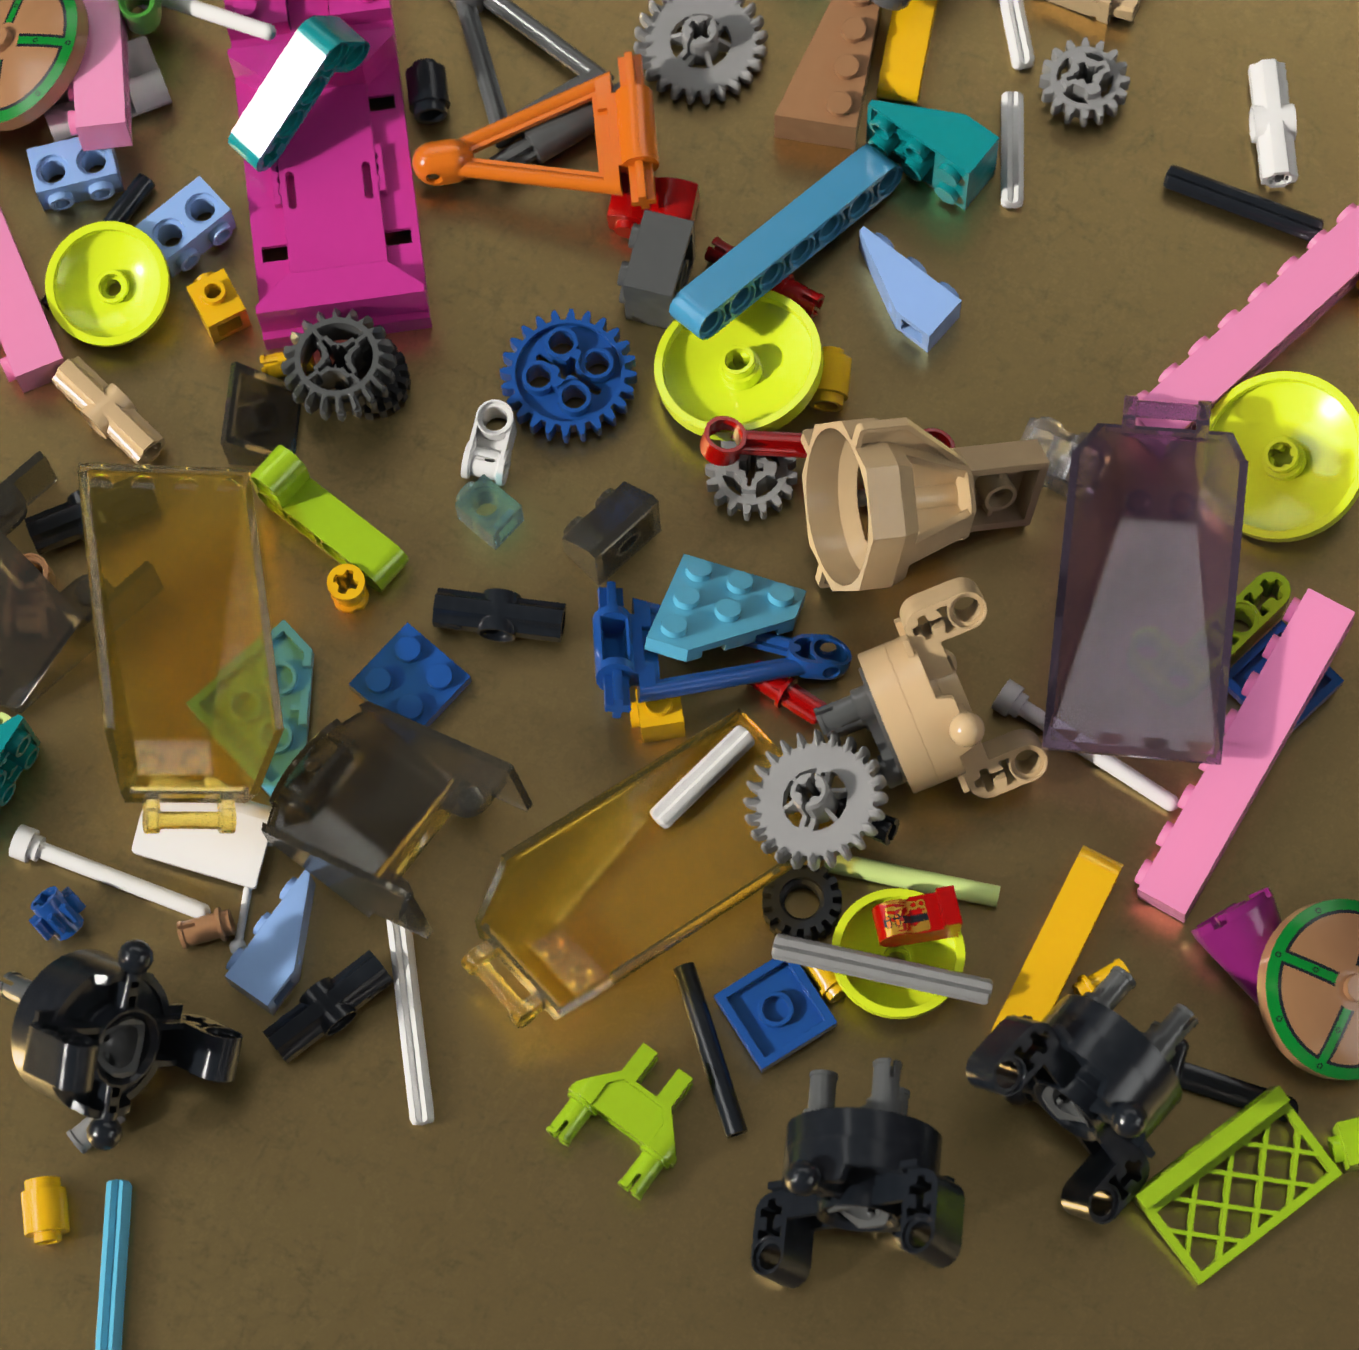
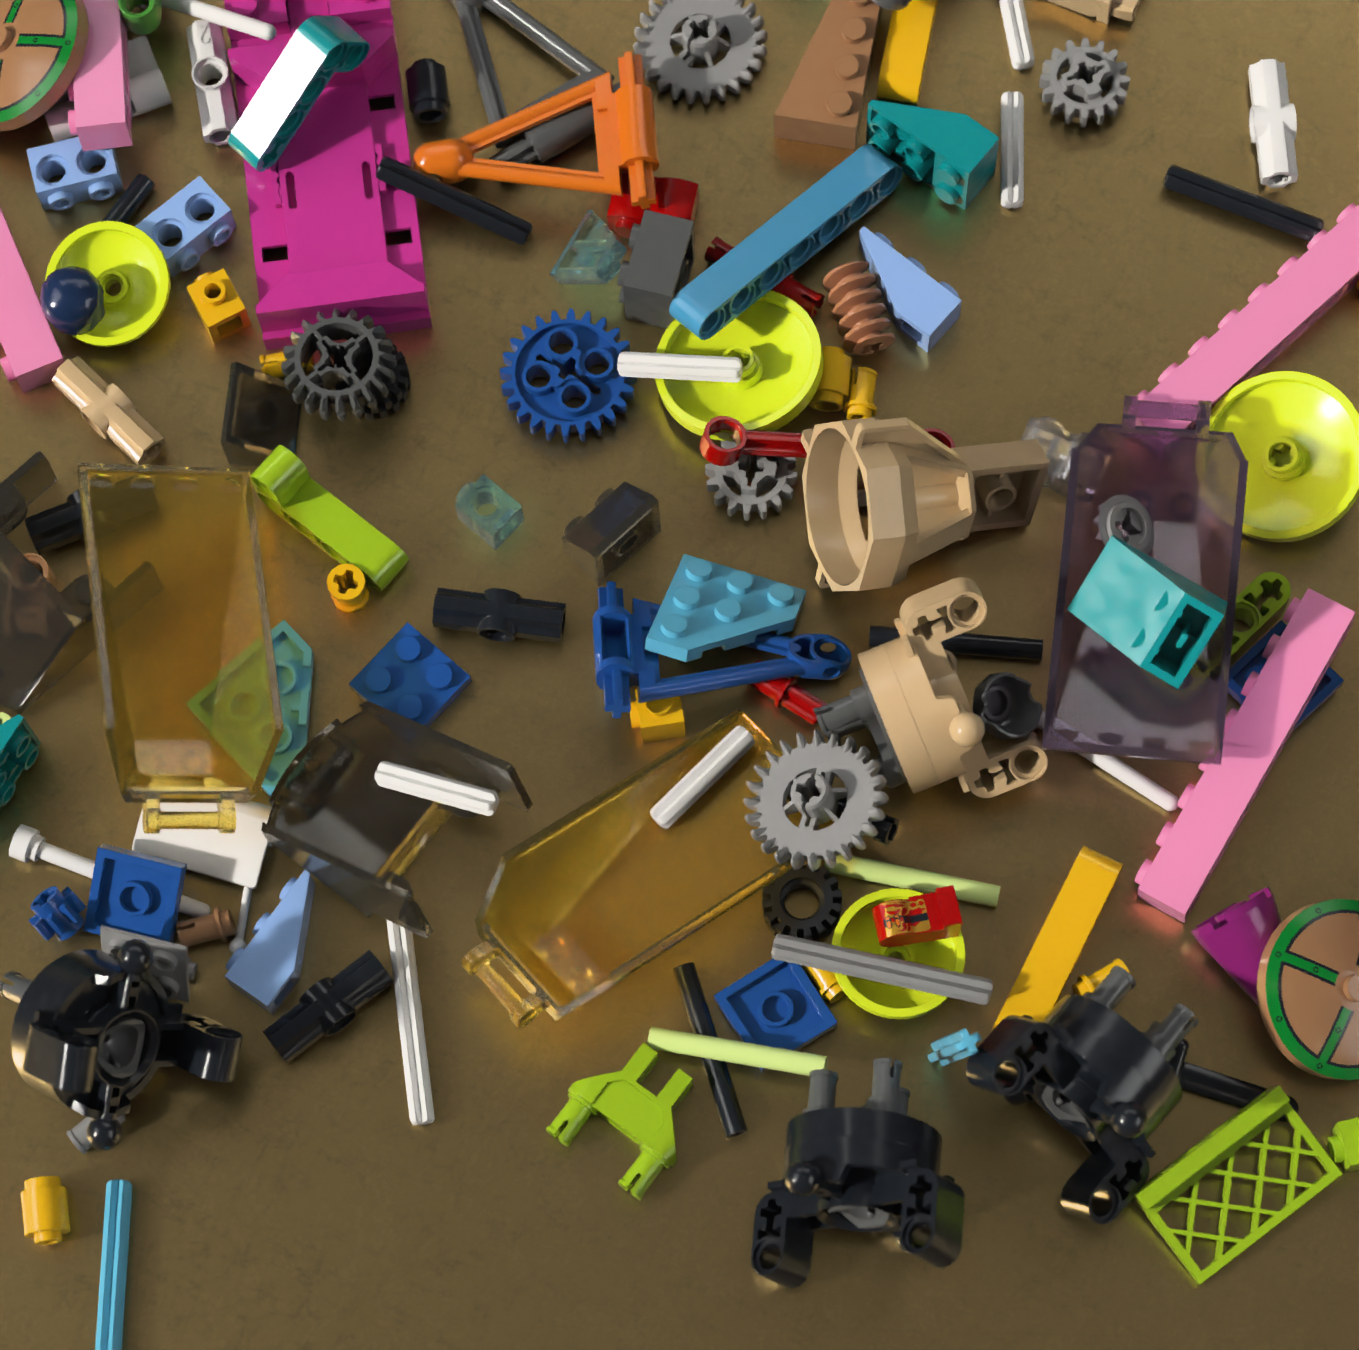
(72, 300): none -> dark blue hair
(135, 893): none -> blue plate
(170, 963): none -> light grey hinge
(210, 62): none -> white piece
(437, 788): none -> white axle
(453, 200): none -> black axle
(487, 449): white piece -> none
(590, 255): none -> clear light blue wing
(680, 366): none -> white axle
(735, 1051): none -> yellowish green piece
(854, 311): none -> nougat piece
(861, 394): none -> yellow pin
(954, 1047): none -> medium azure axle
(973, 644): none -> black piece
(1006, 706): none -> dark grey hair
(1134, 520): none -> light grey gear
(1147, 611): none -> slope

